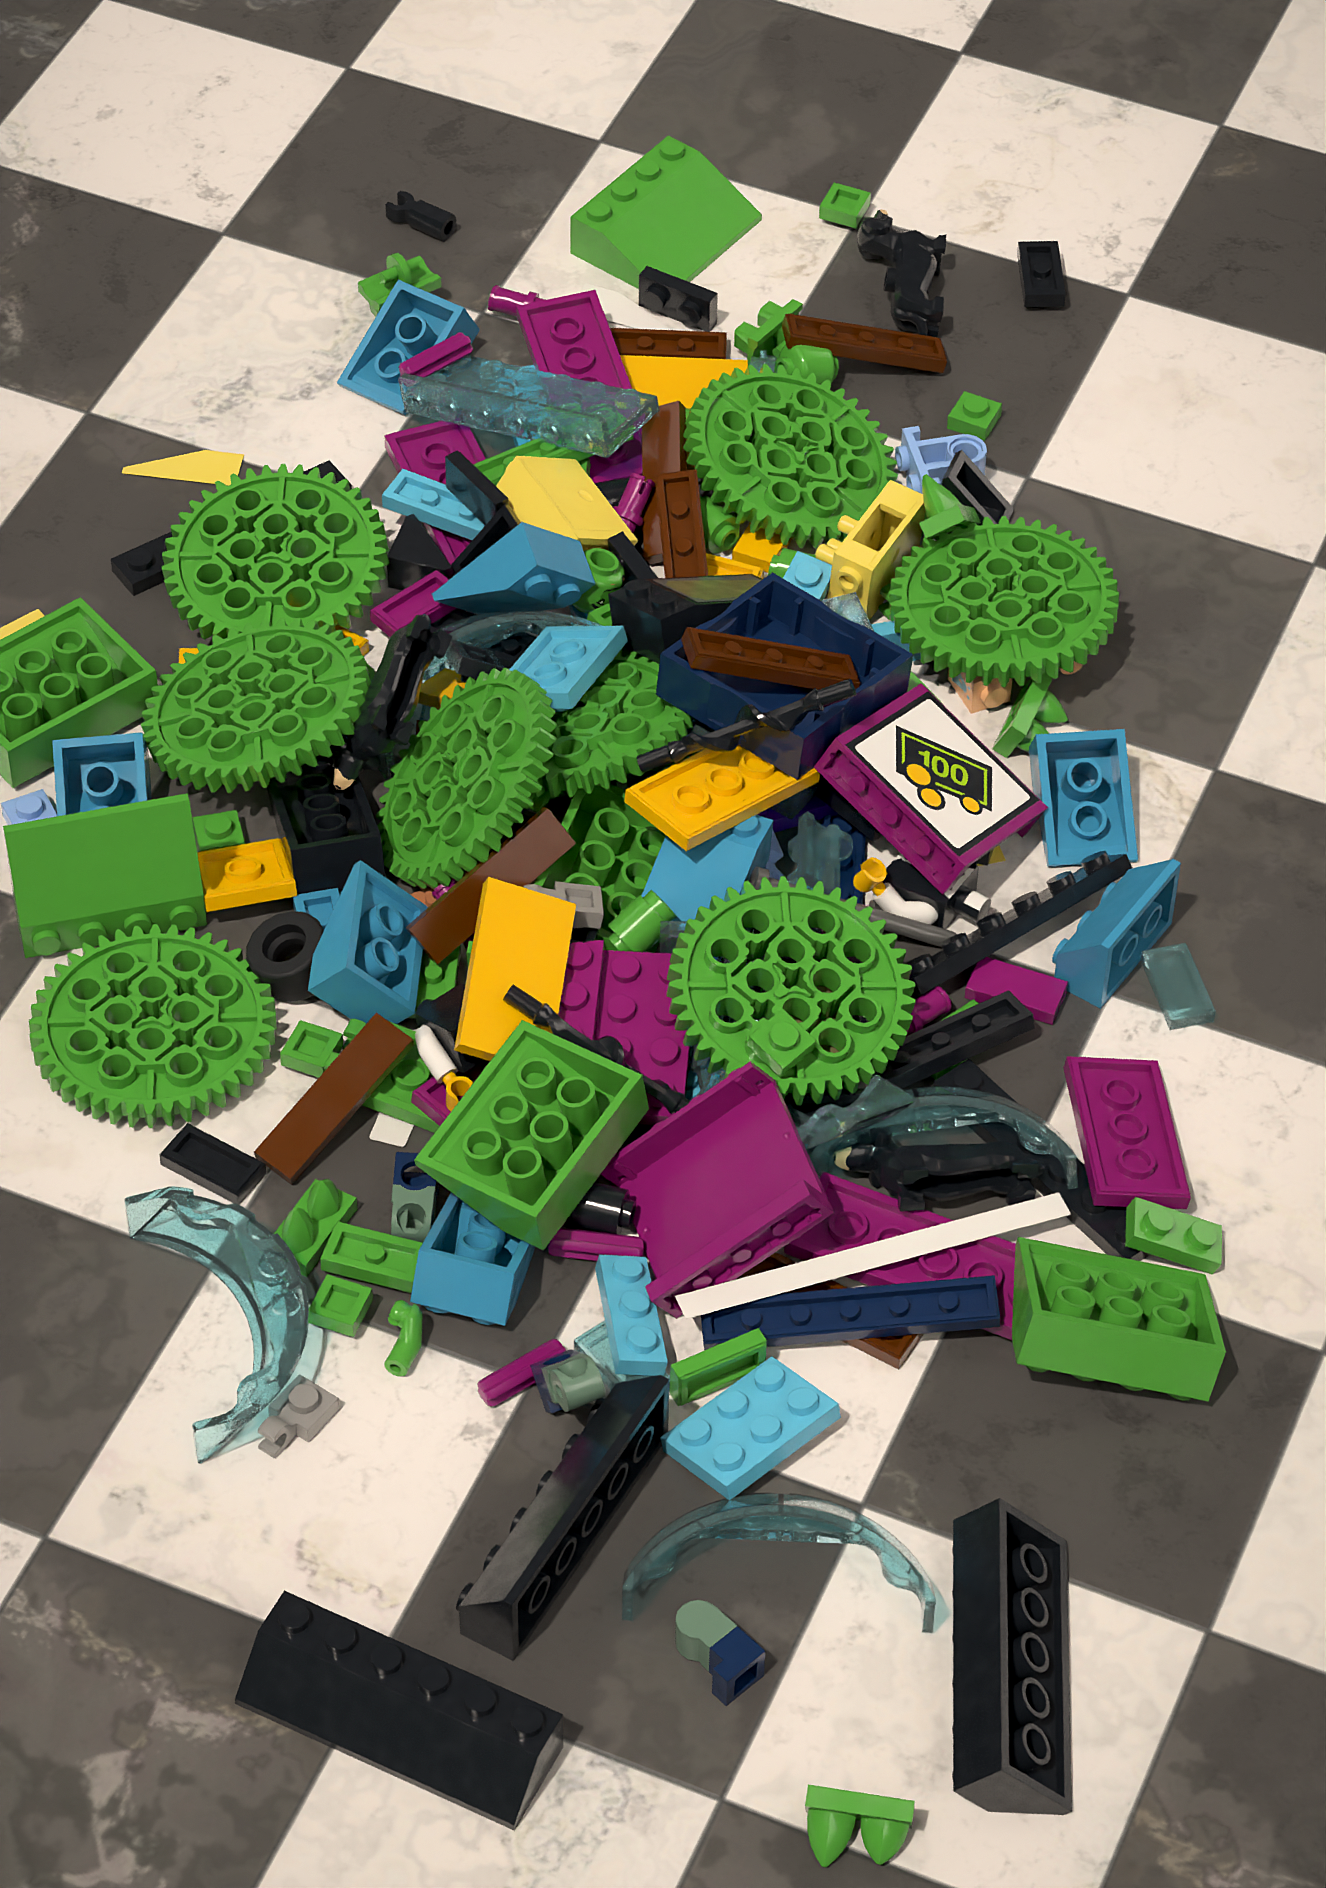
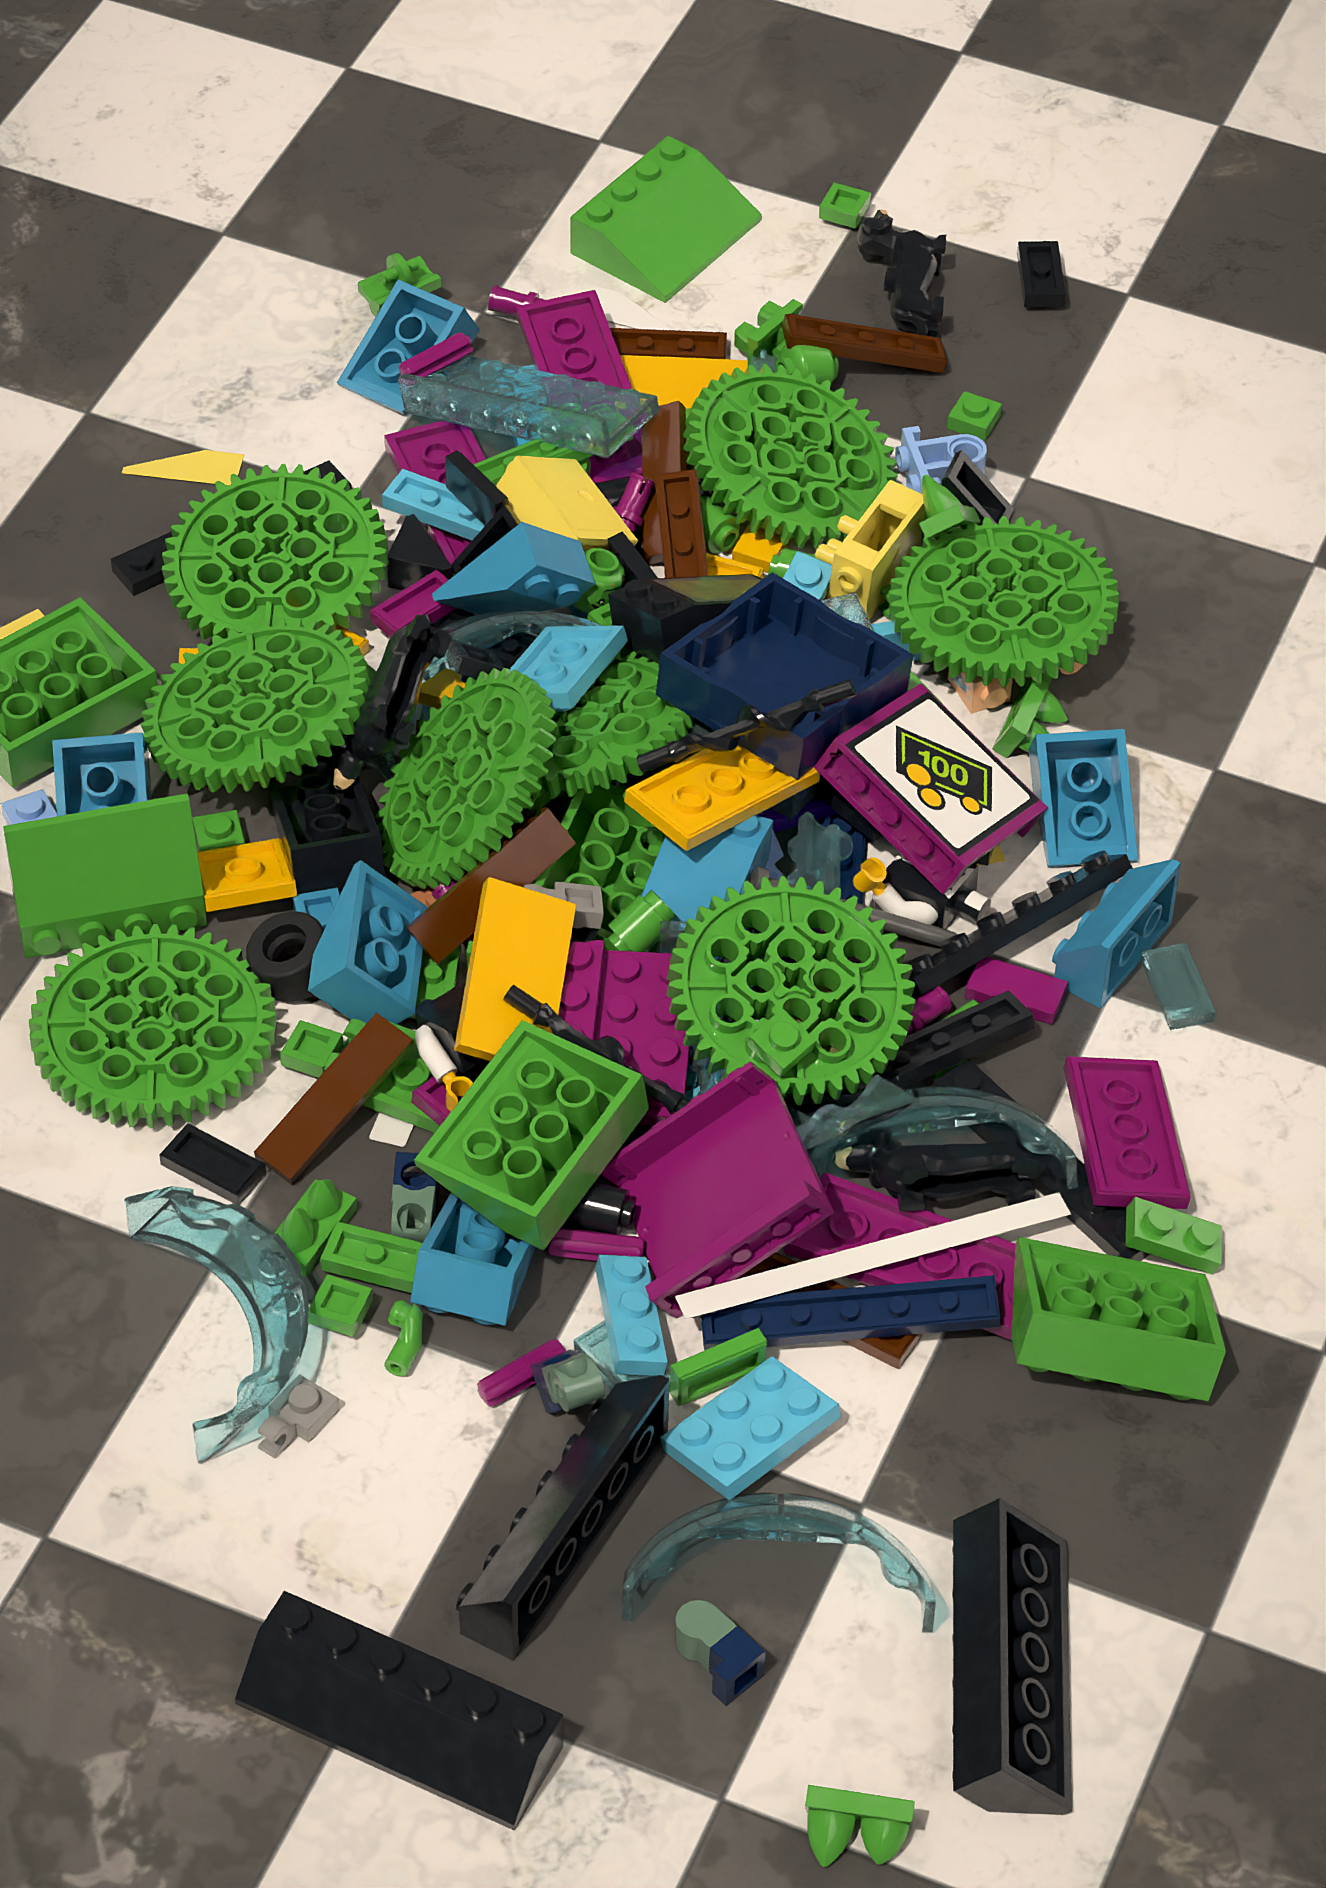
(422, 216): black bar -> none
(678, 299): black plate -> none
(766, 660): reddish brown tile -> none

